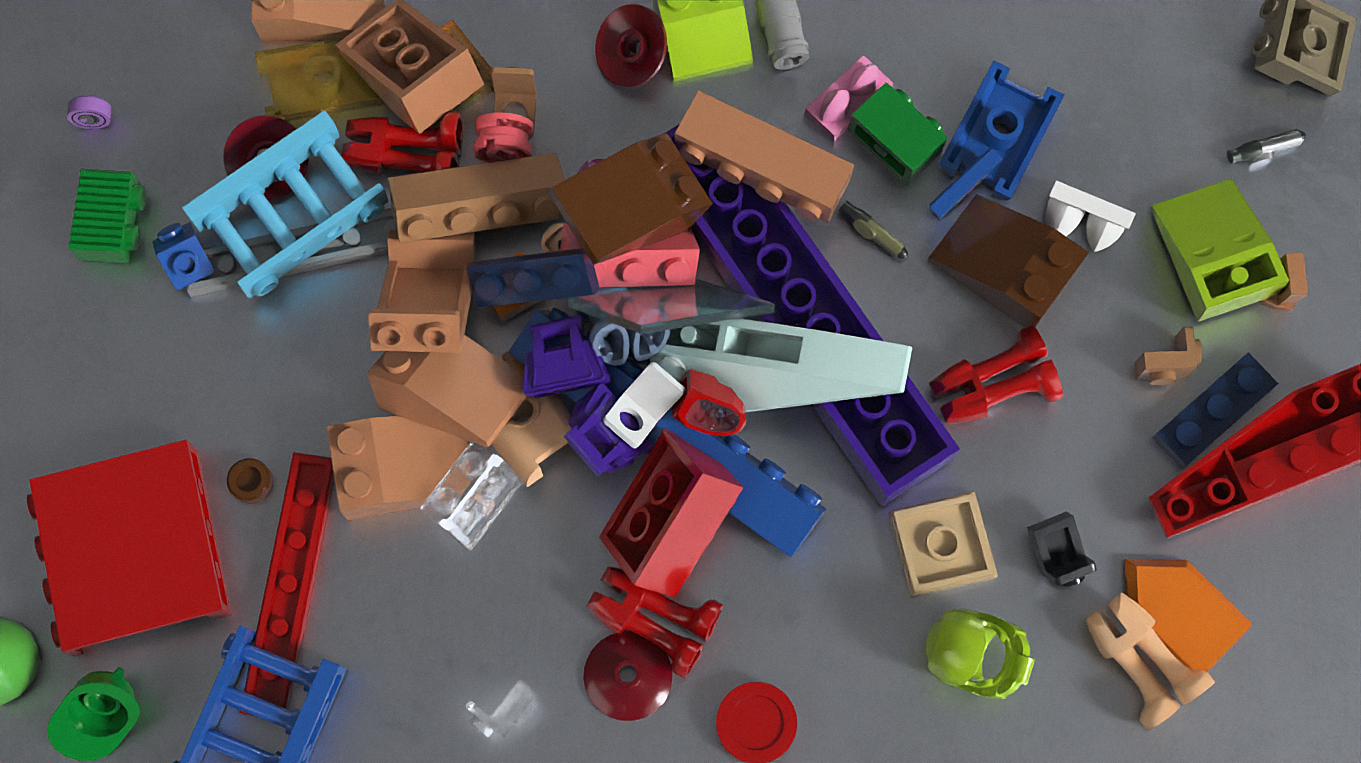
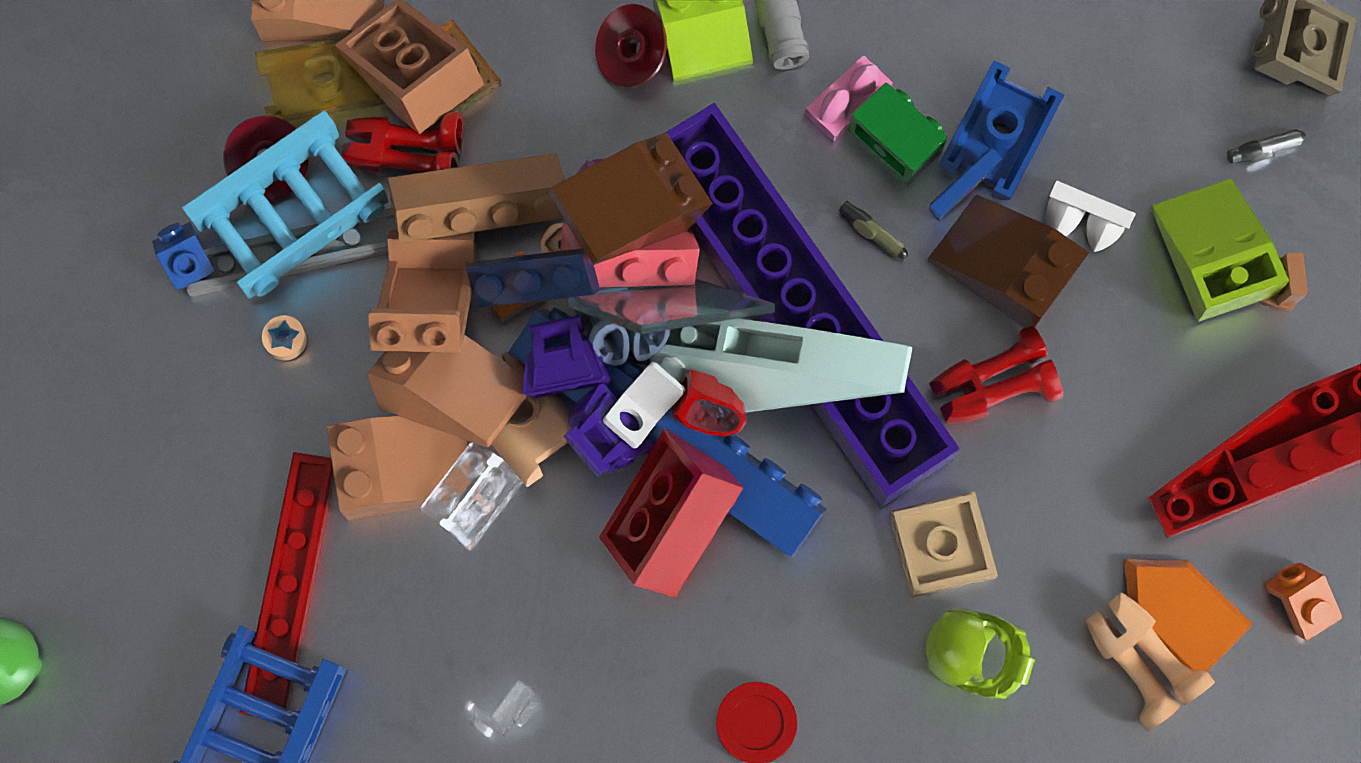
(89, 112): medium lavender tile -> none
(94, 716): green piece -> none
(106, 216): green brick -> none
(127, 546): red panel -> none
(250, 480): reddish brown tile -> none
(284, 337): none -> light nougat tile
(502, 138): coral wheel -> none
(515, 86): medium nougat bracket -> none
(626, 615): red piece -> none
(627, 699): dark red dish -> none
(762, 157): nougat brick -> none
(1060, 550): black bracket -> none
(1167, 366): medium nougat bracket -> none
(1215, 410): dark blue plate -> none
(1305, 598): none -> orange bracket

